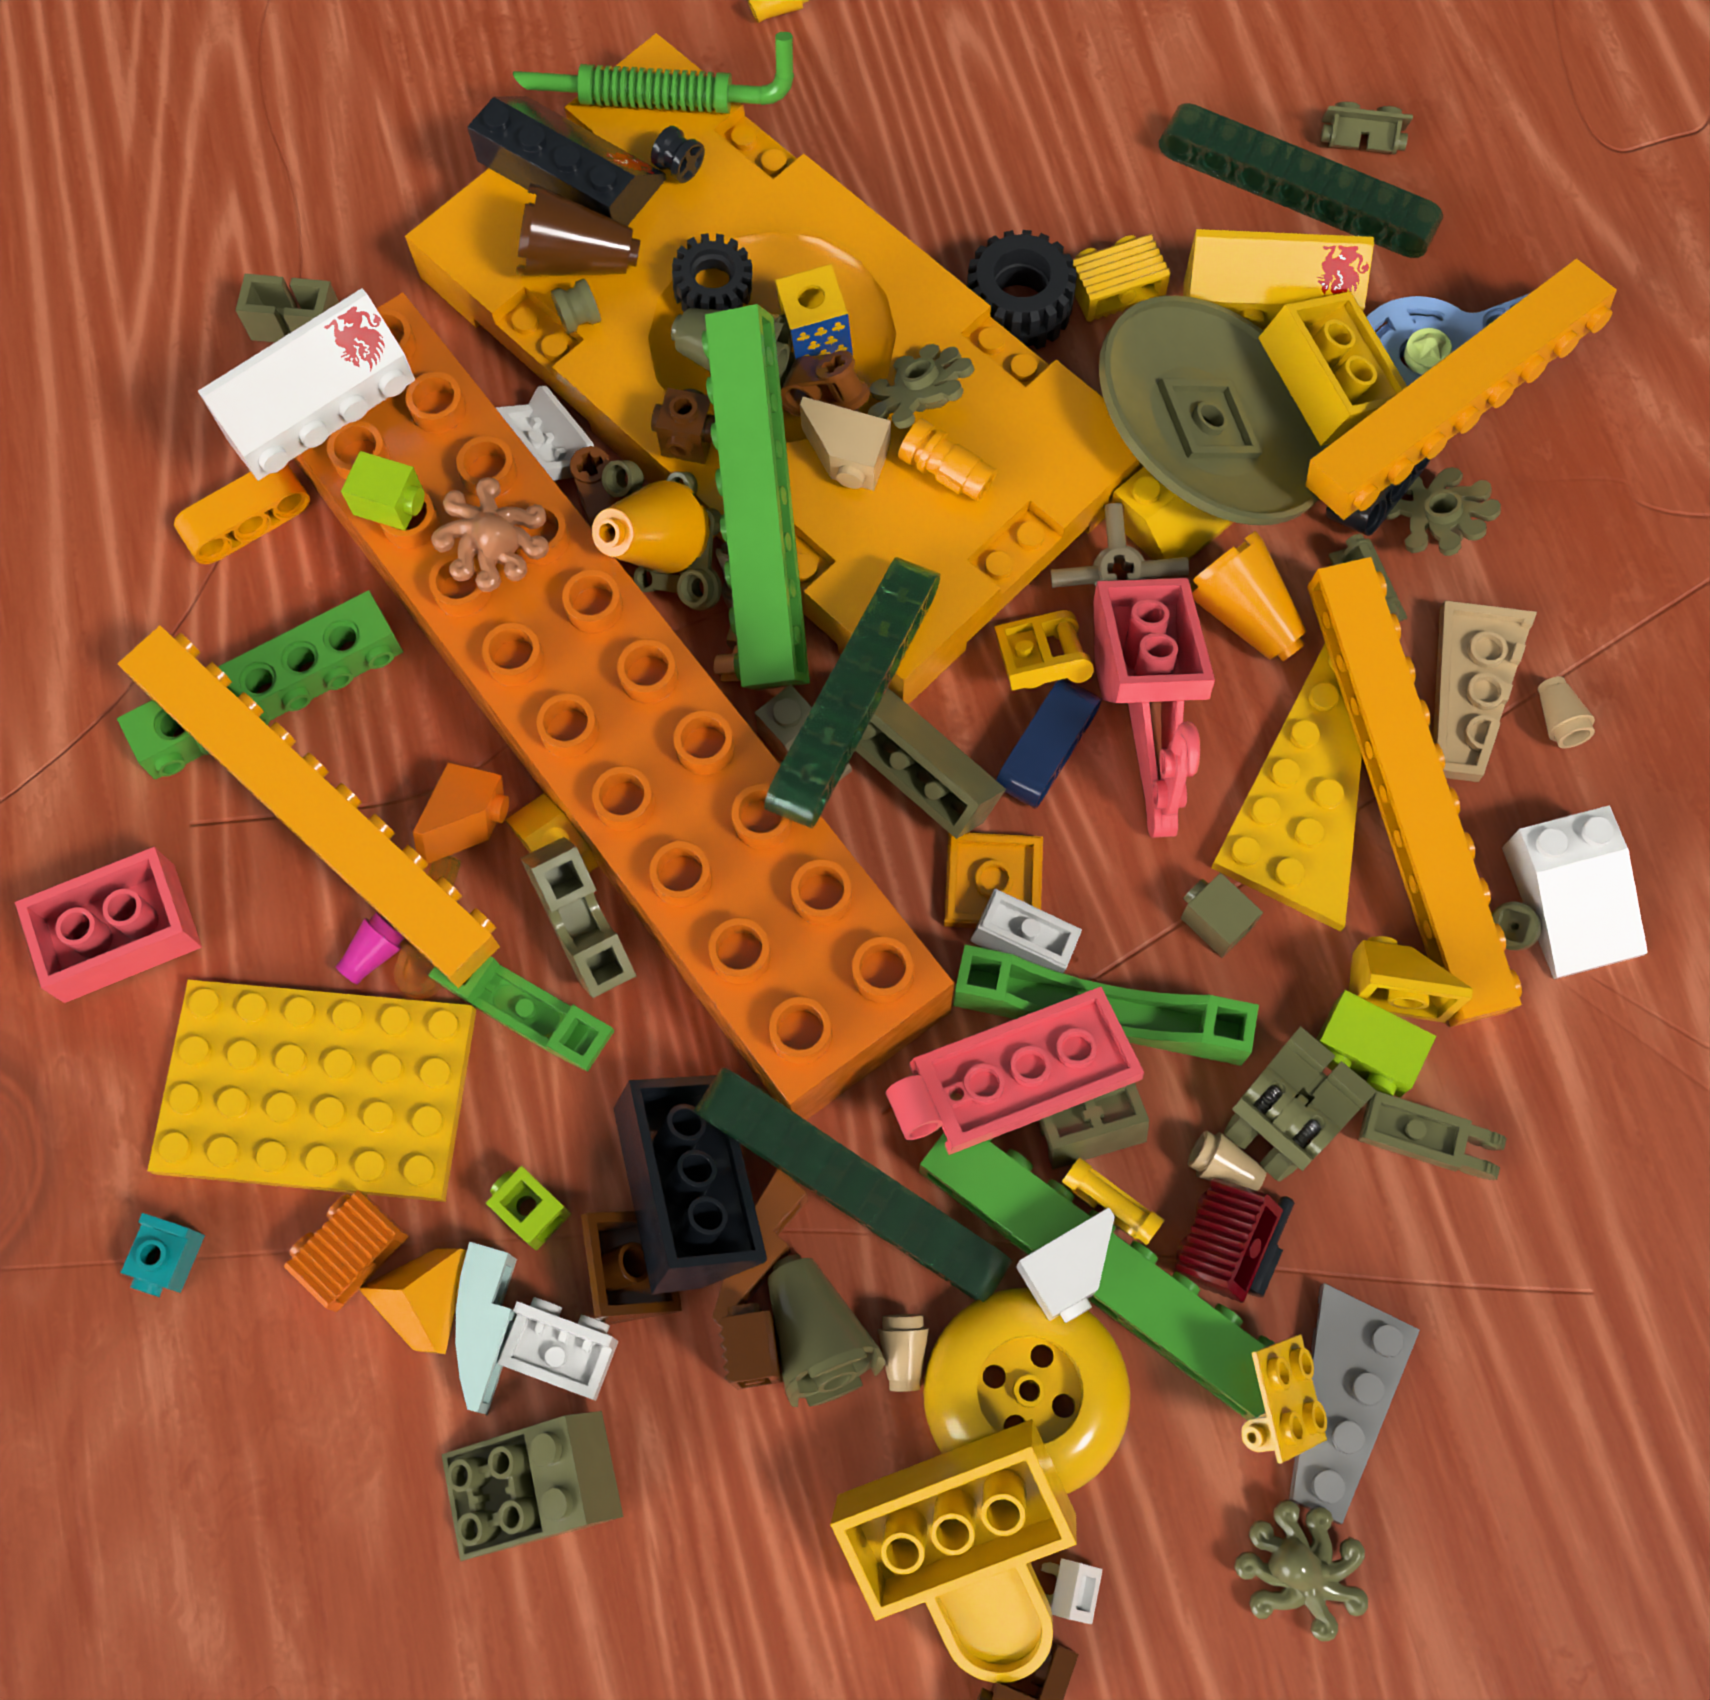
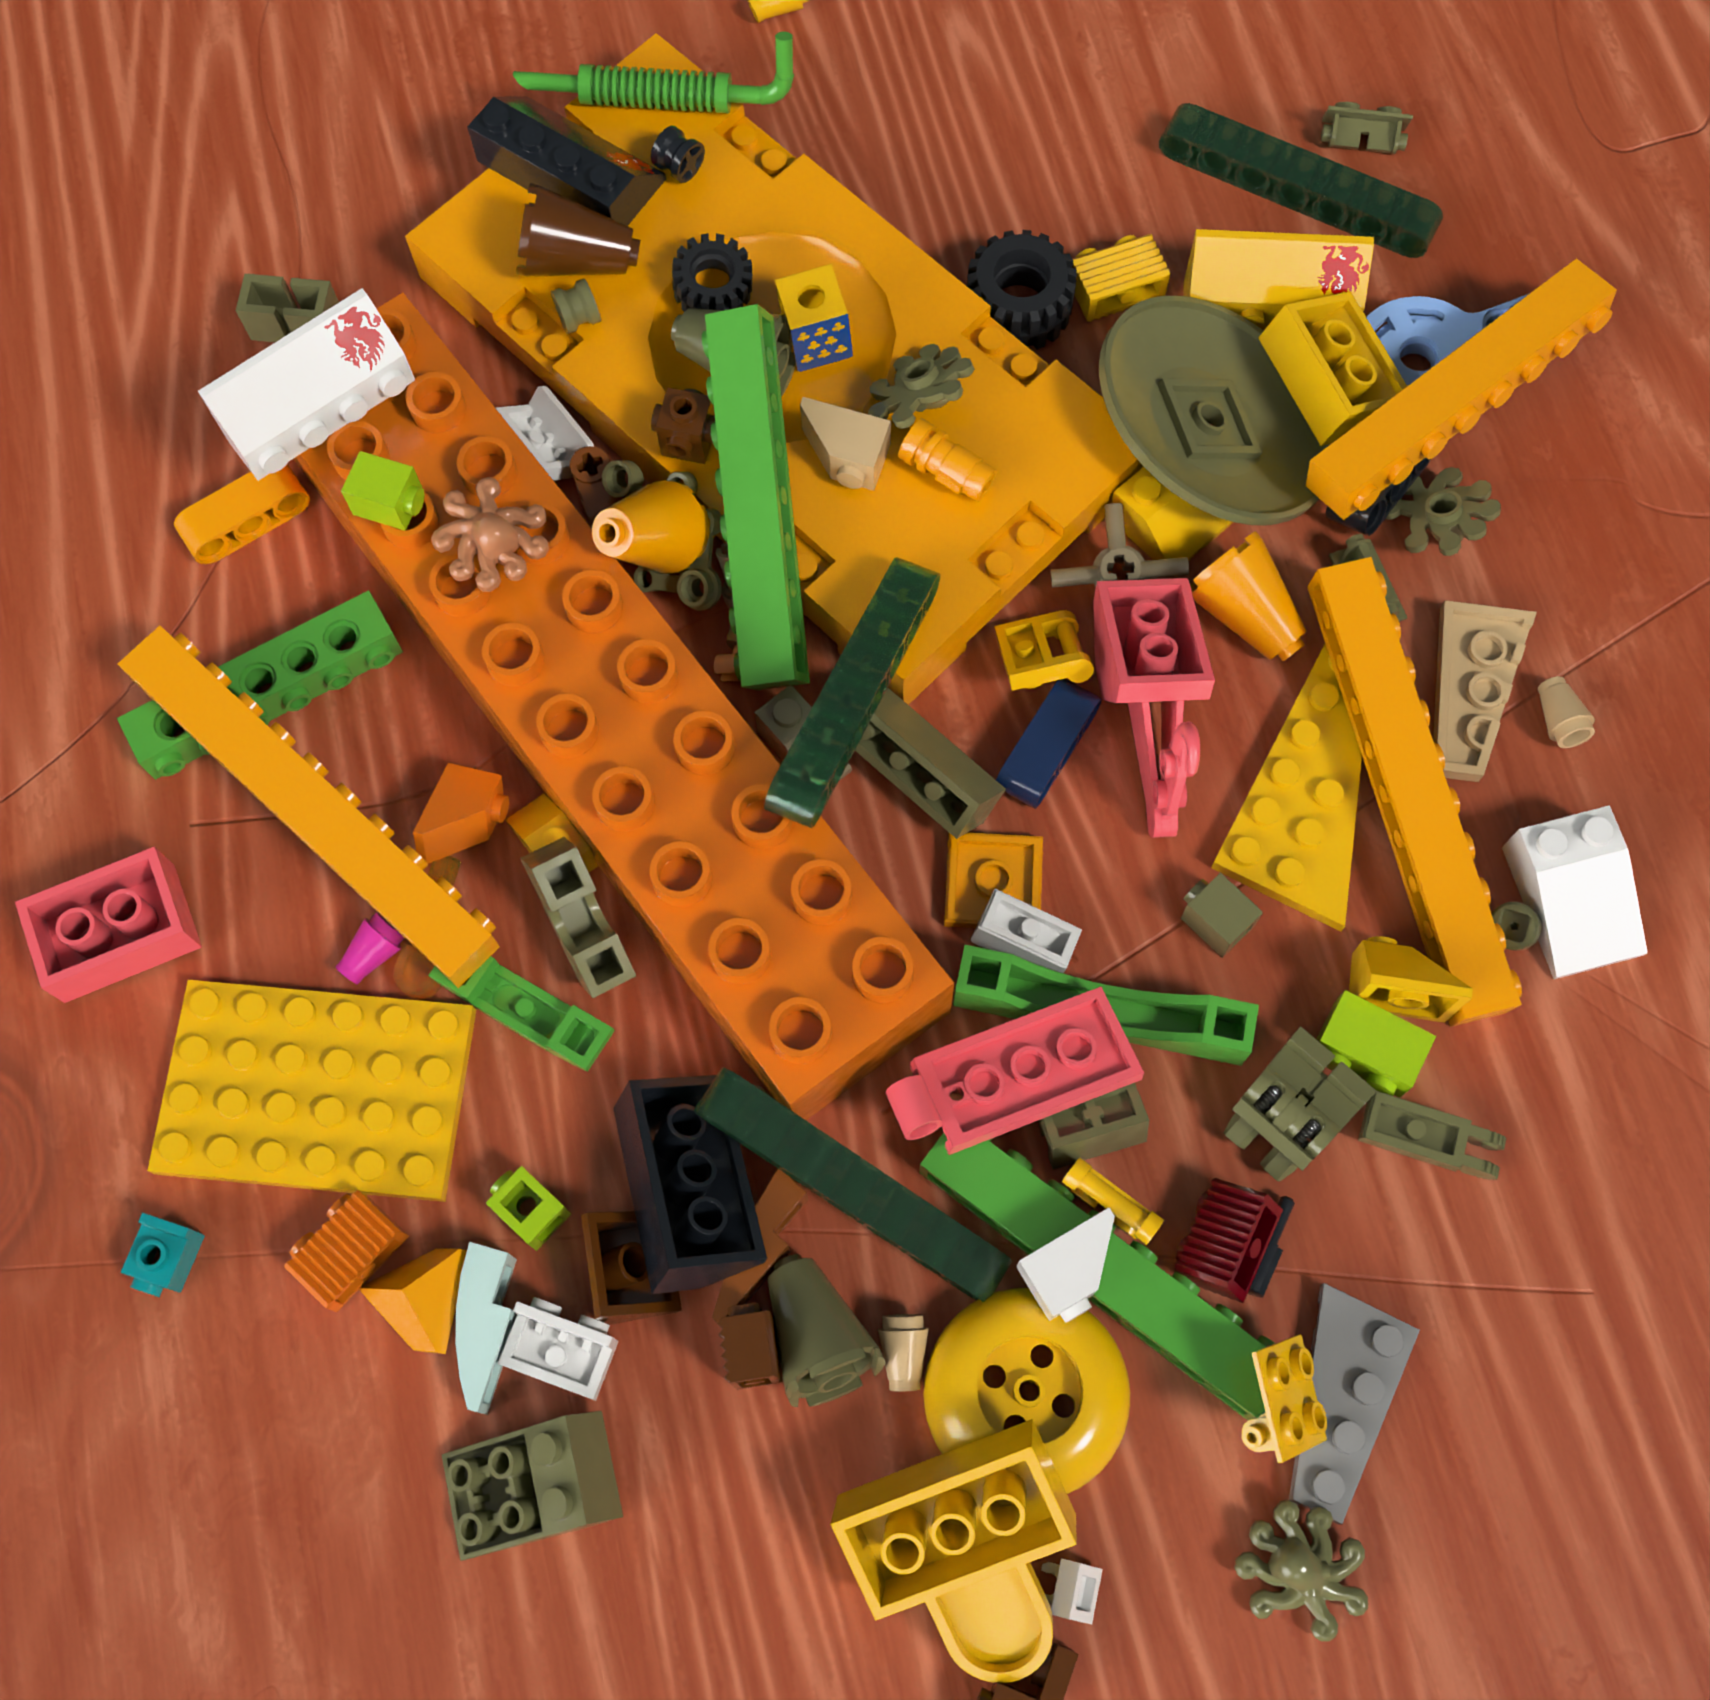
(824, 380): dark orange piece -> none
(1220, 1158): tan cone -> none
(1426, 349): yellowish green tile -> none

